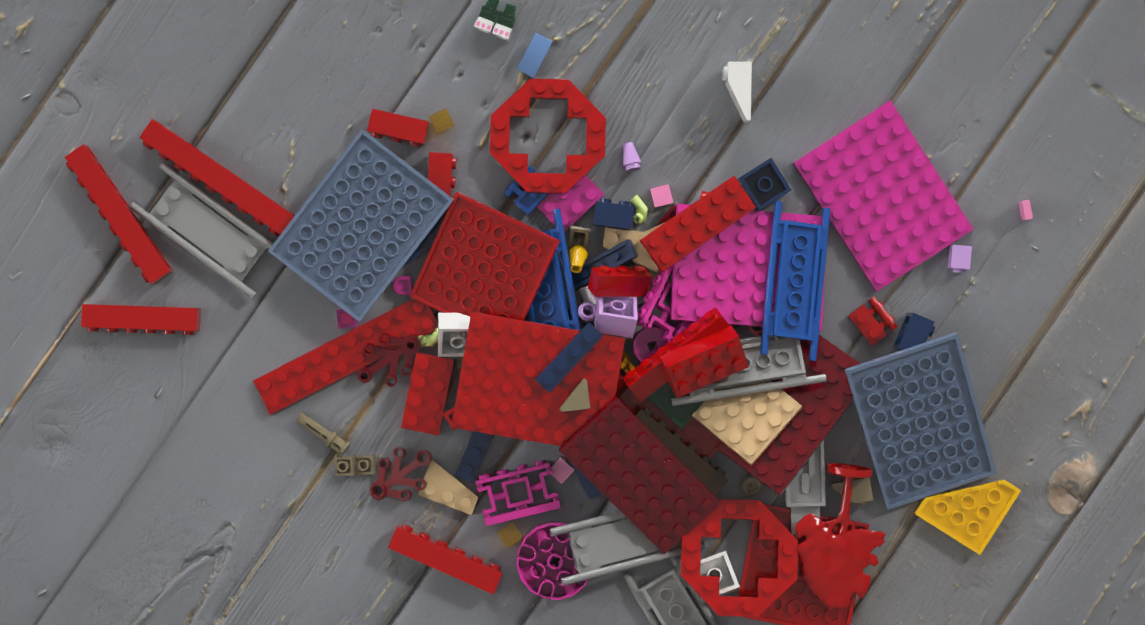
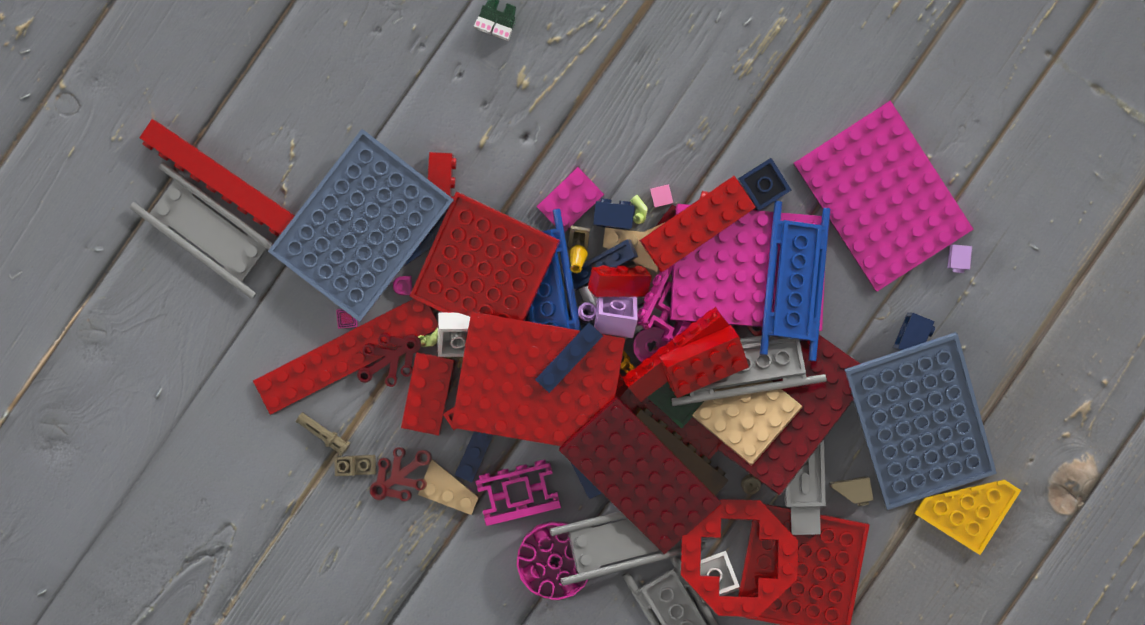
(119, 215): red brick -> none
(140, 317): red brick -> none
(398, 127): red brick -> none
(441, 120): clear yellow plate -> none
(445, 559): red brick -> none
(510, 535): clear yellow tile -> none
(519, 106): red plate -> none
(525, 201): blue plate -> none
(534, 55): medium blue slope -> none
(561, 470): bright pink tile -> none
(578, 398): dark tan slope -> none
(631, 160): lavender cone -> none
(738, 83): white slope -> none
(836, 562): red plant -> none
(867, 324): red plate -> none
(1025, 210): bright pink tile -> none

